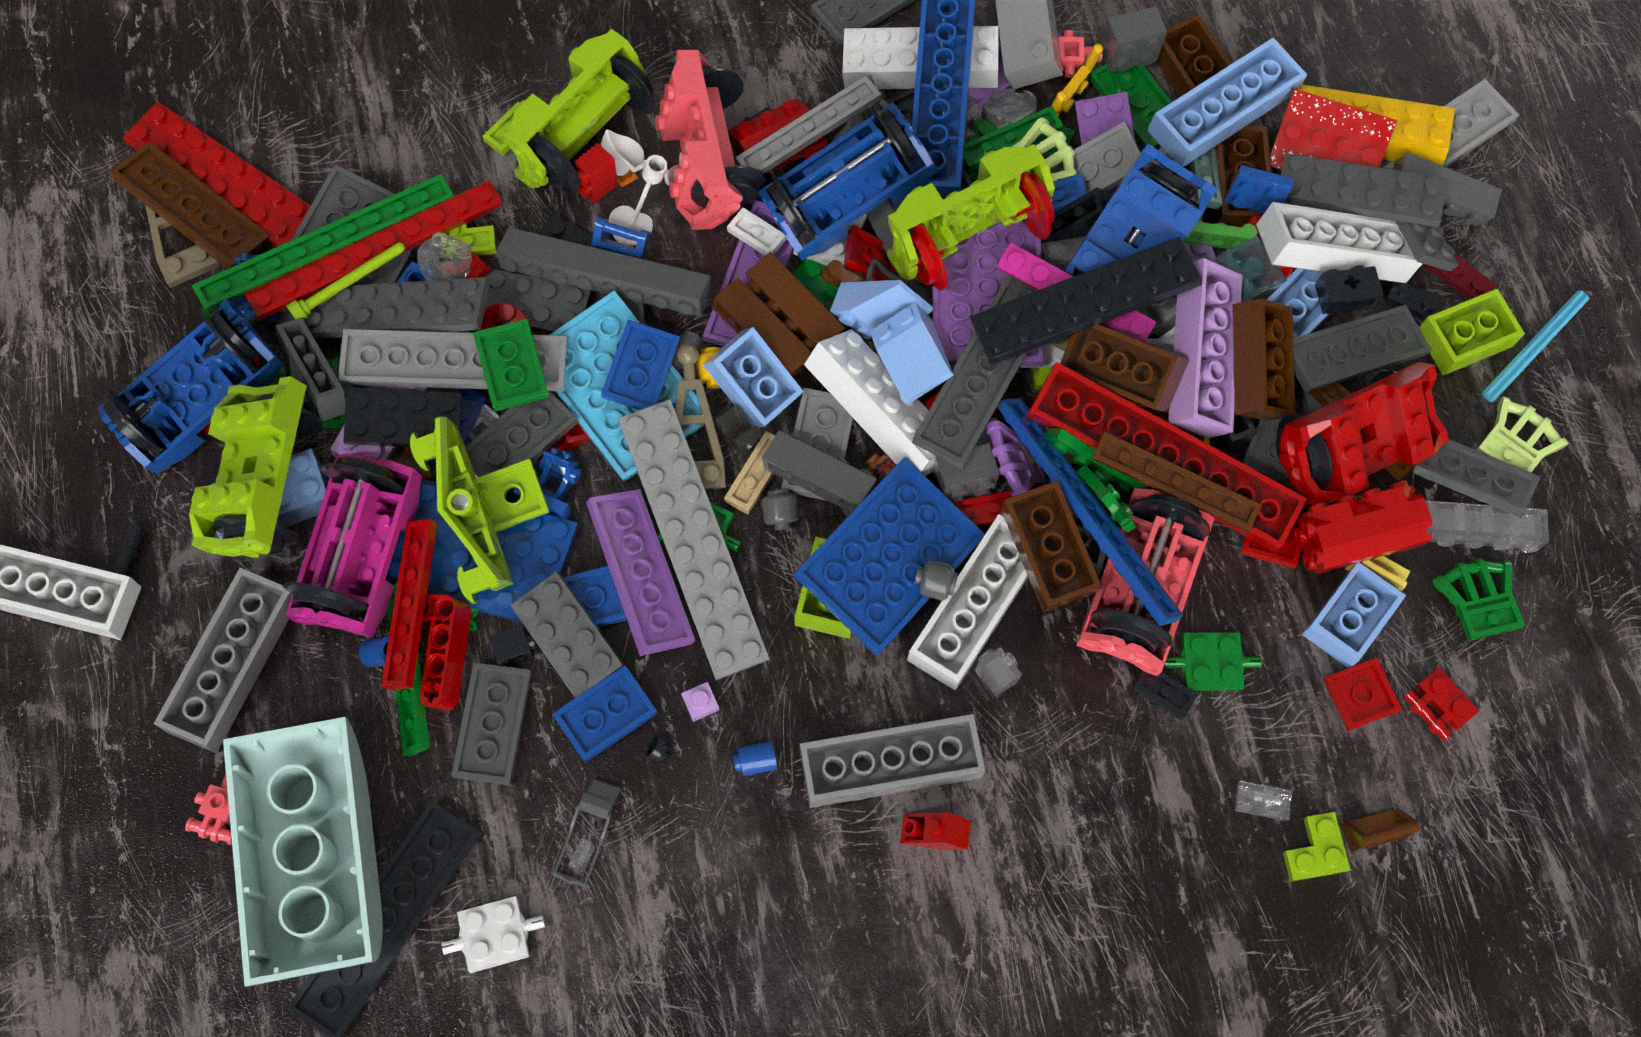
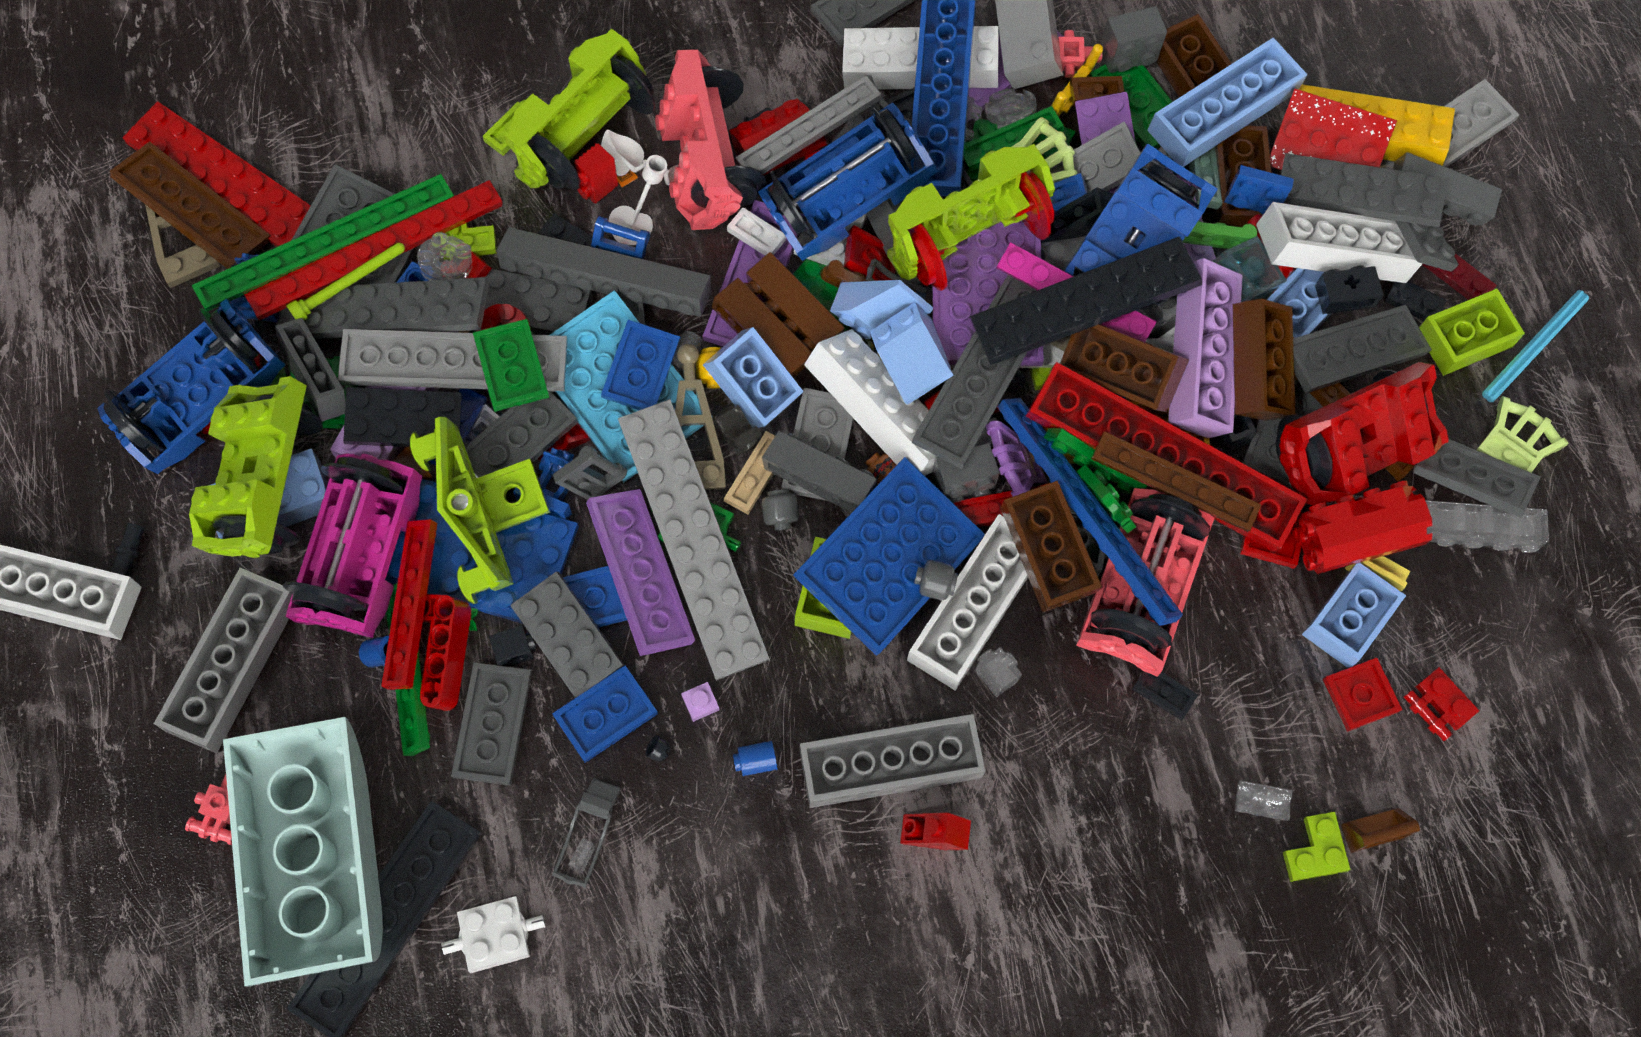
(585, 481): none -> dark grey plate
(1093, 87): none -> reddish brown slope
(1212, 661): green plate -> none
(1486, 615): green plate -> none

